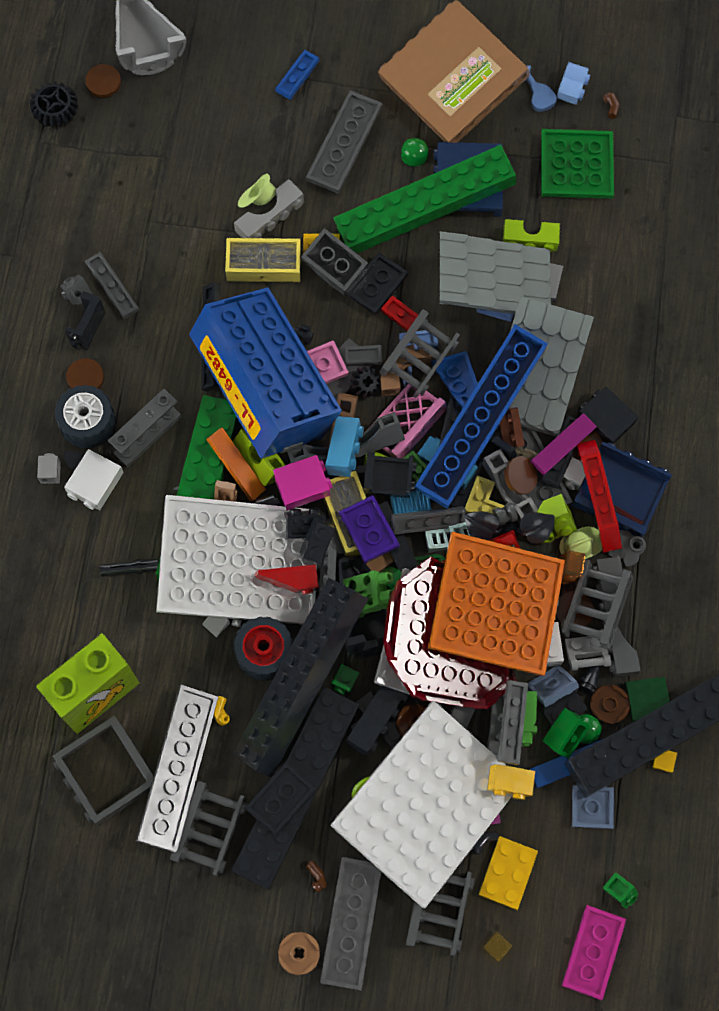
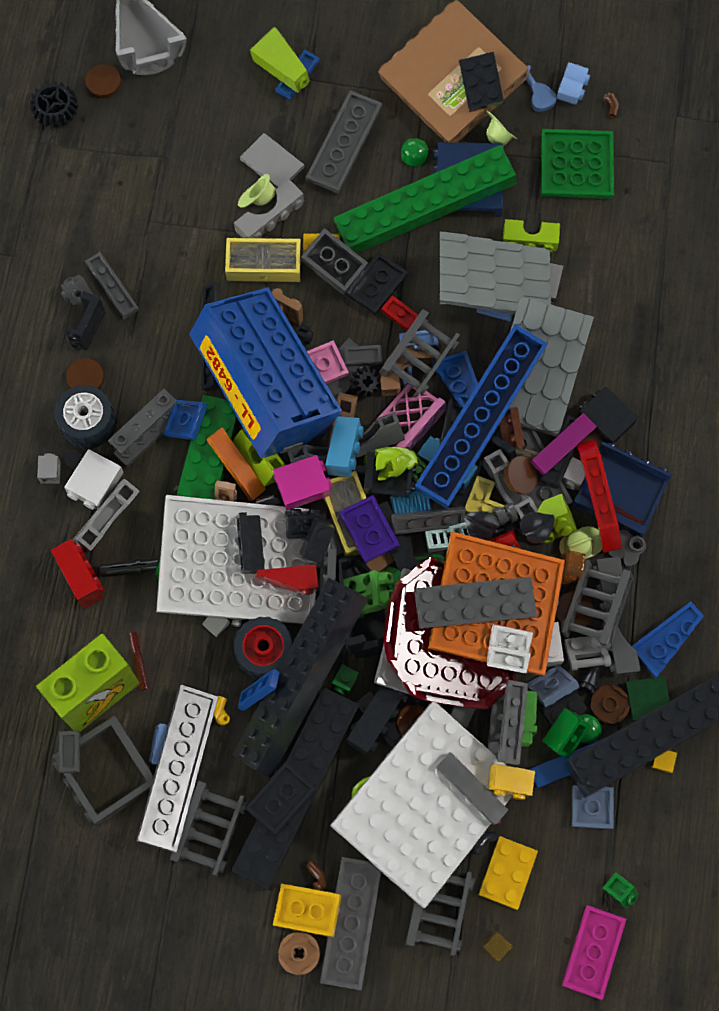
(69, 751): none -> dark grey tile
(78, 573): none -> red brick
(105, 515): none -> light grey arch
(138, 661): none -> clear red bar
(157, 743): none -> medium blue tile
(185, 419): none -> blue tile
(250, 543): none -> black panel
(258, 689): none -> blue tile
(270, 158): none -> light grey tile
(280, 60): none -> lime slope
(291, 307): none -> medium nougat plate
(307, 910): none -> yellow plate
(394, 461): none -> lime helmet
(472, 788): none -> dark grey tile
(475, 602): none -> dark grey plate
(481, 81): none -> black plate
(497, 133): none -> yellowish green piece
(509, 648): none -> white slope
(664, 641): none -> blue wing

